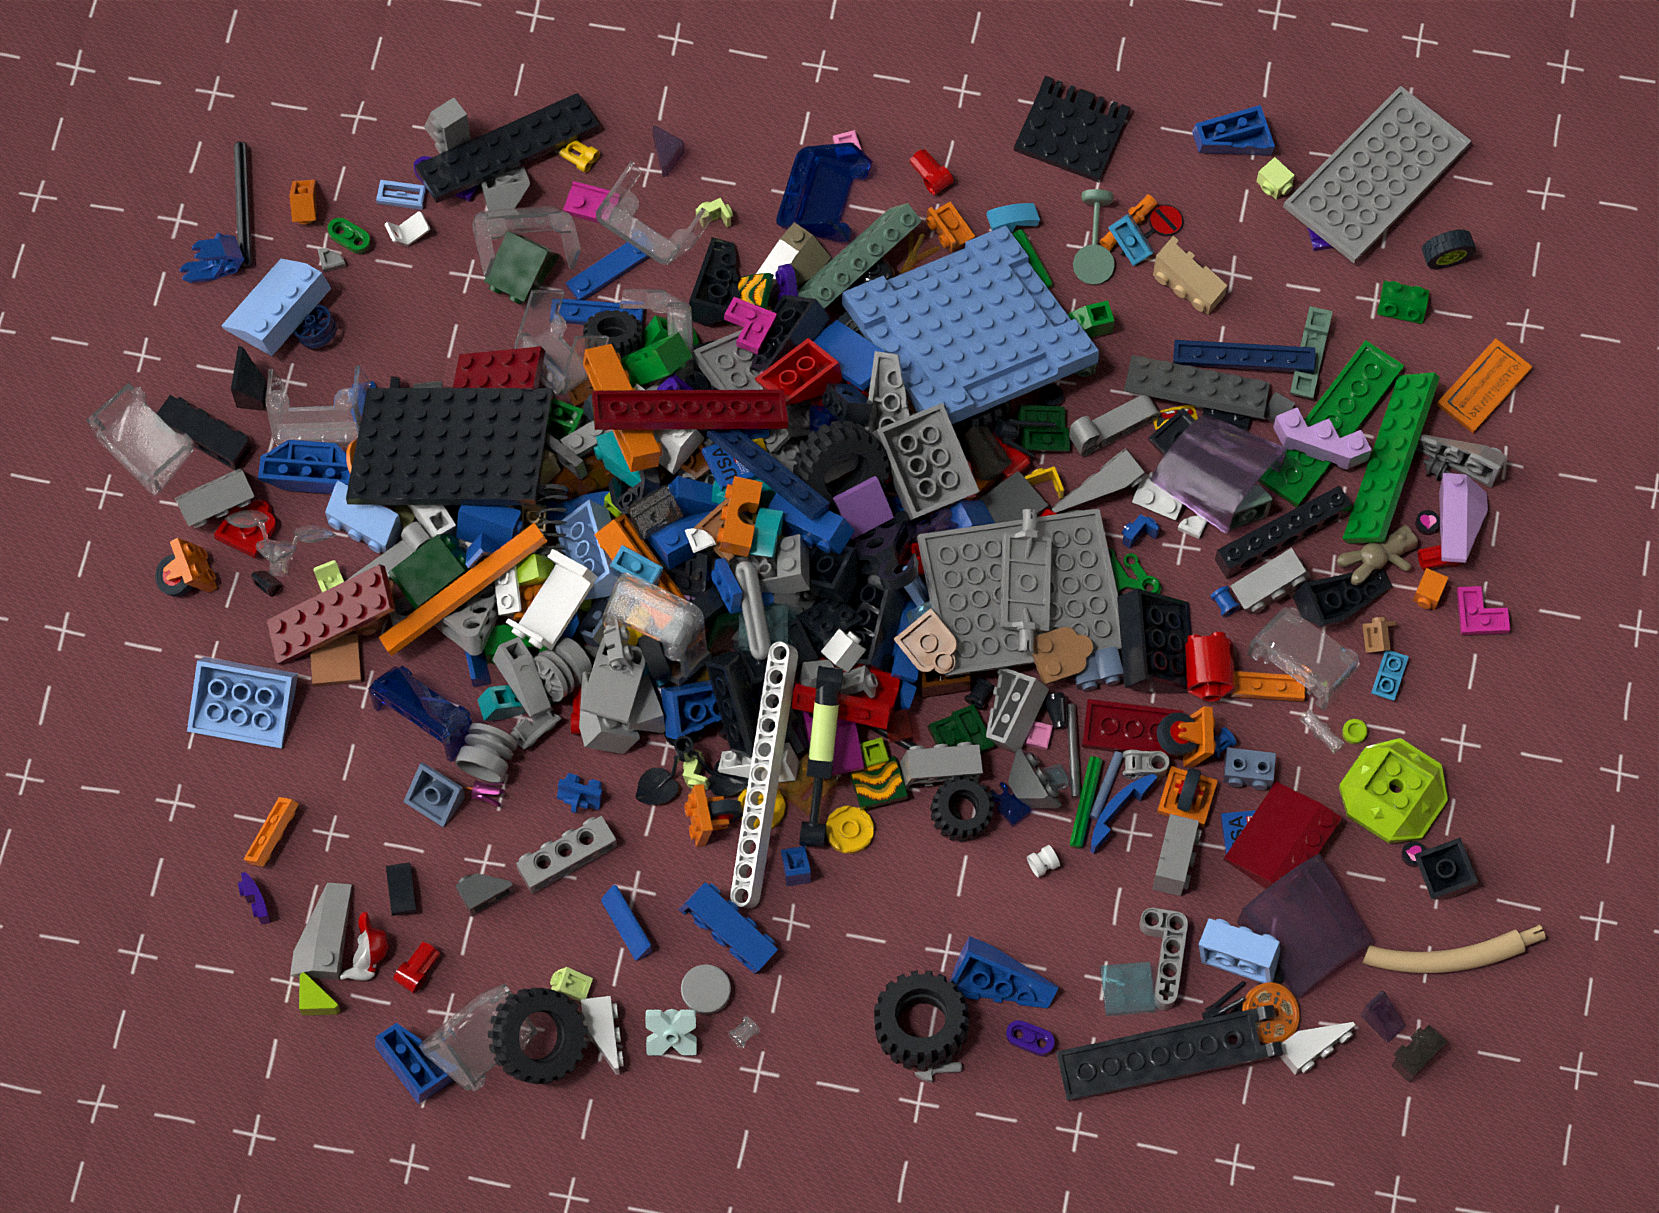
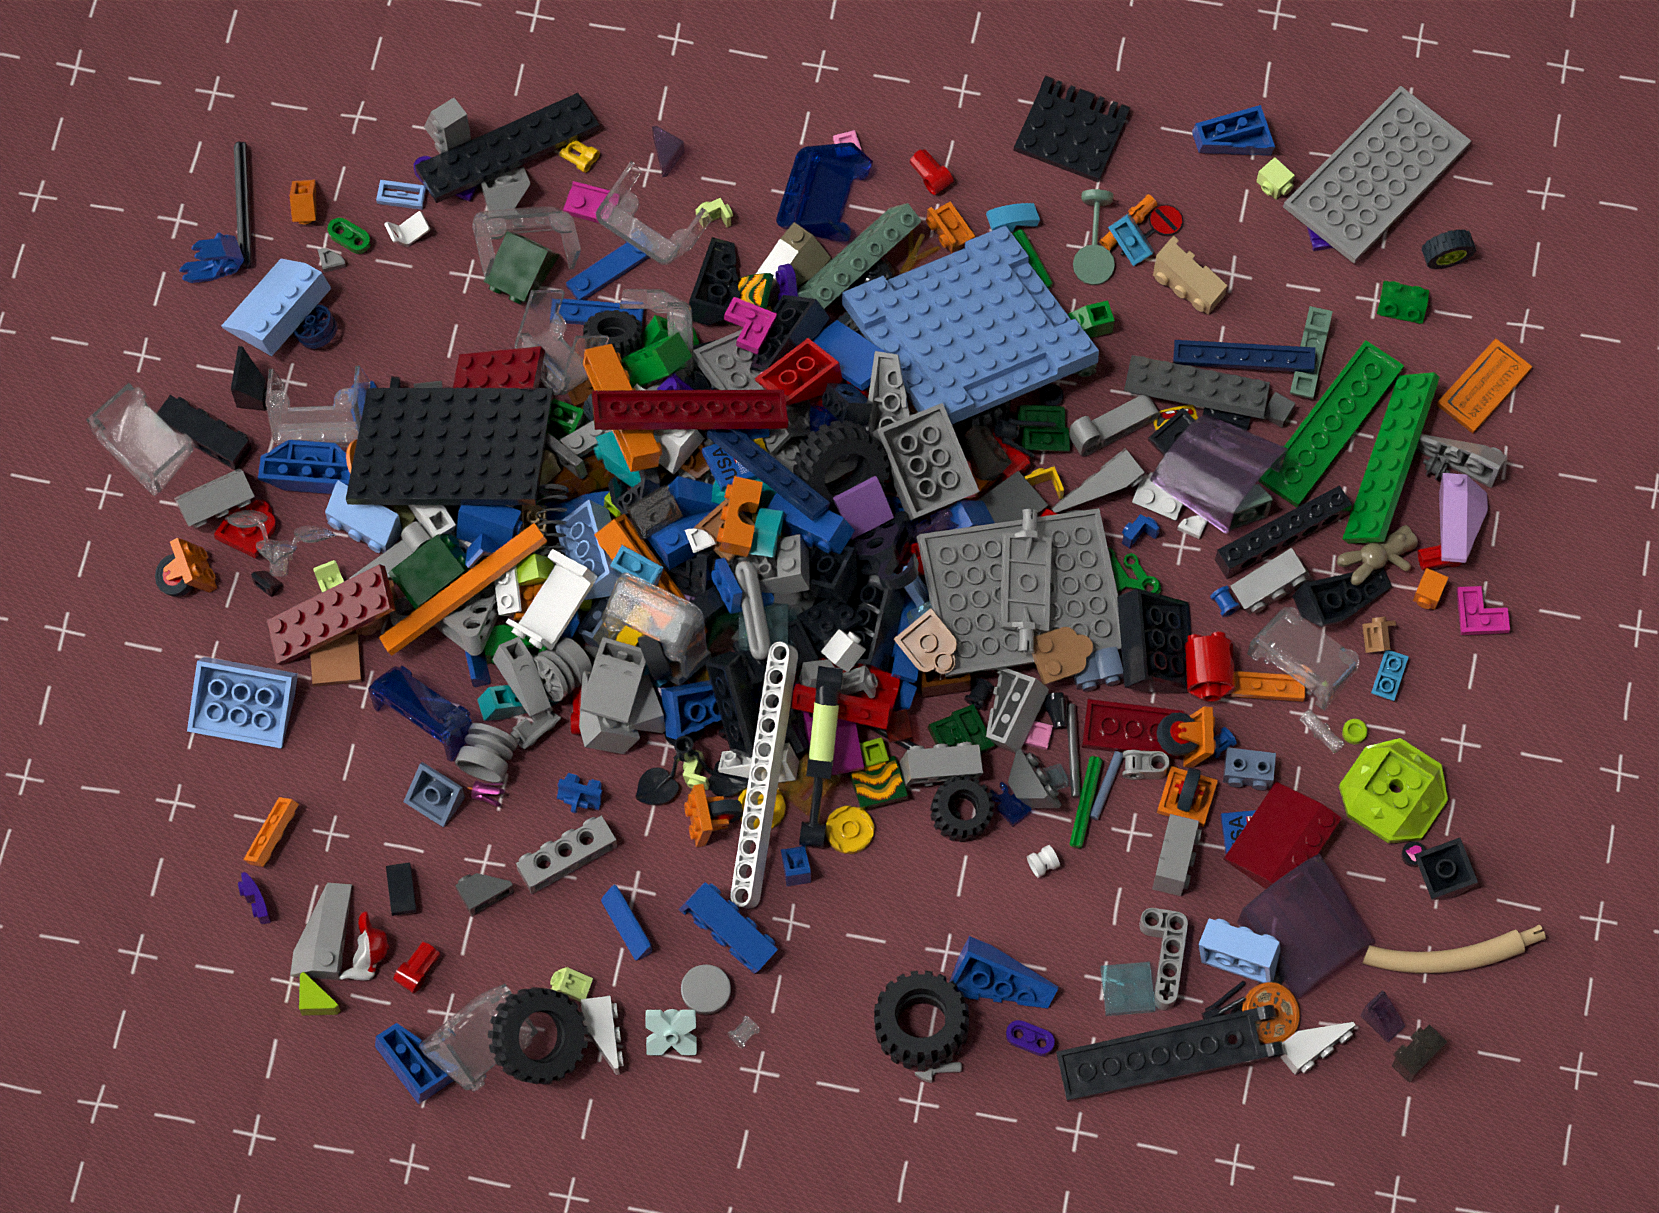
(618, 637): light grey hinge -> none
(1138, 789): blue slope -> none
(1321, 440): lavender brick -> none
(1427, 522): black tile -> none

